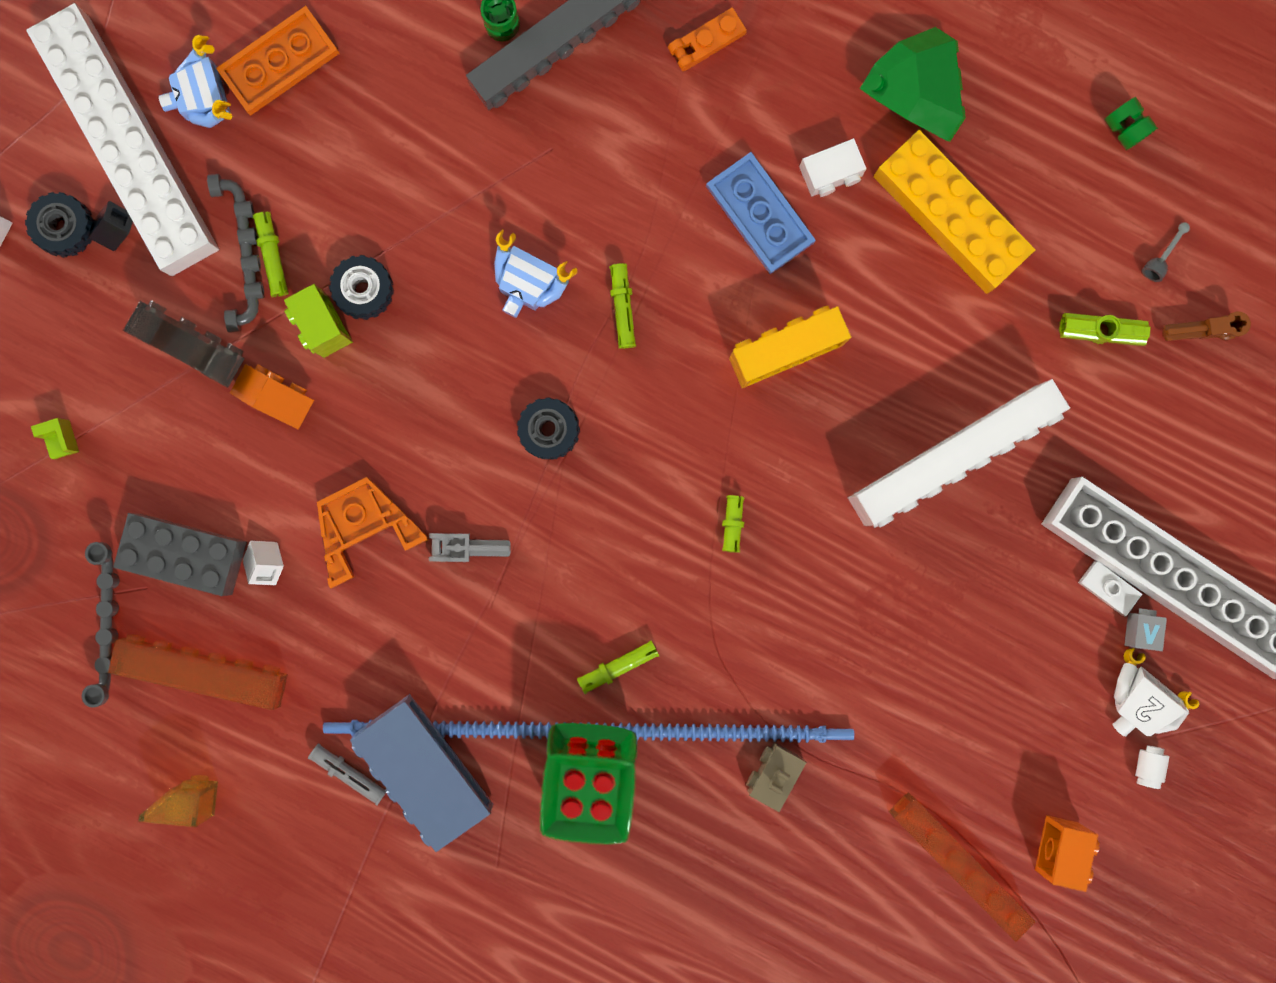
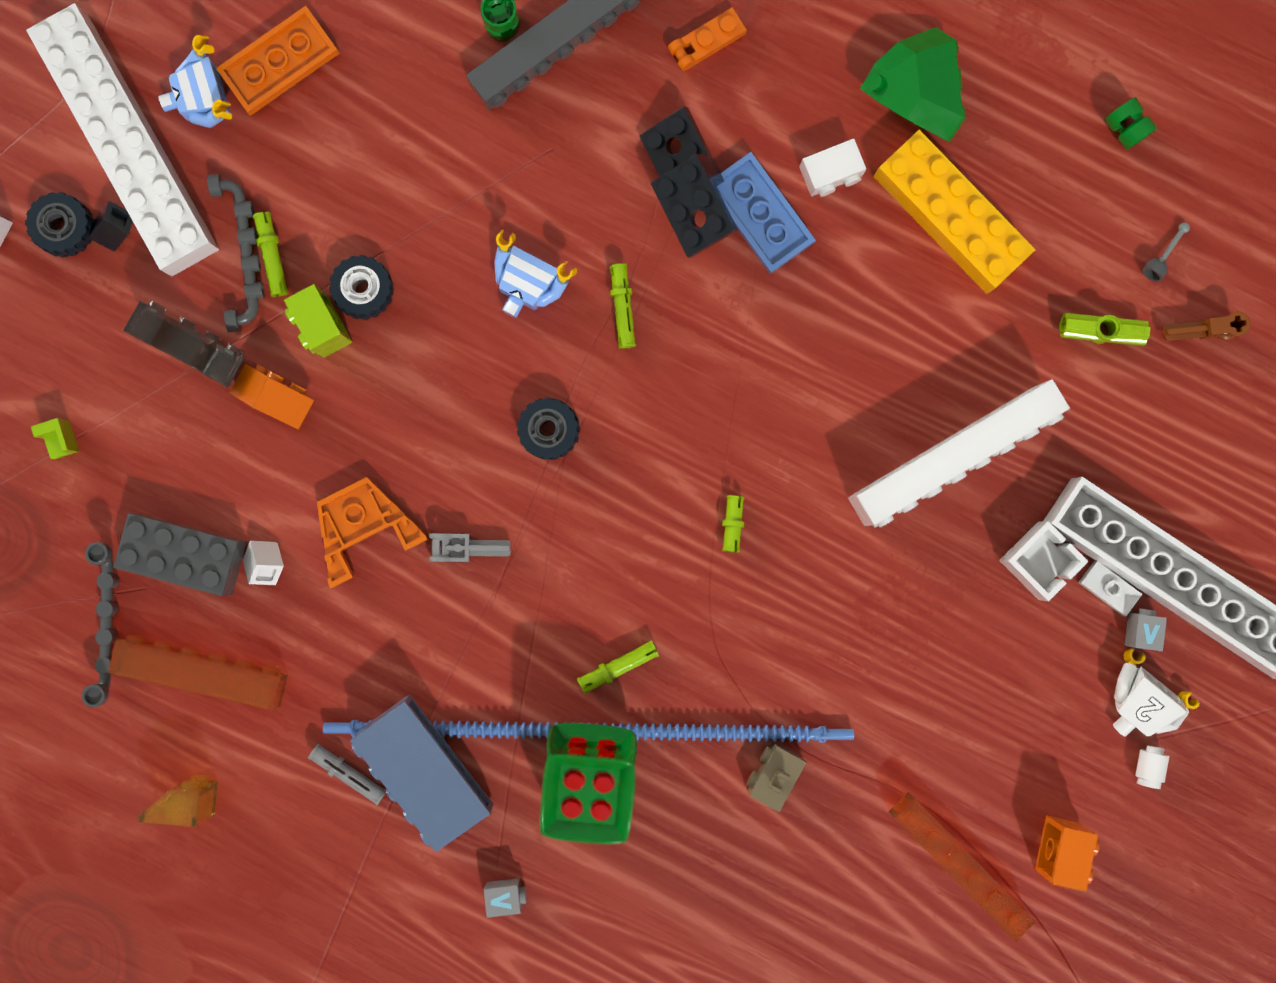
(504, 897): none -> light grey brick
(688, 182): none -> black bracket
(789, 347): yellow brick -> none
(1038, 560): none -> white piece

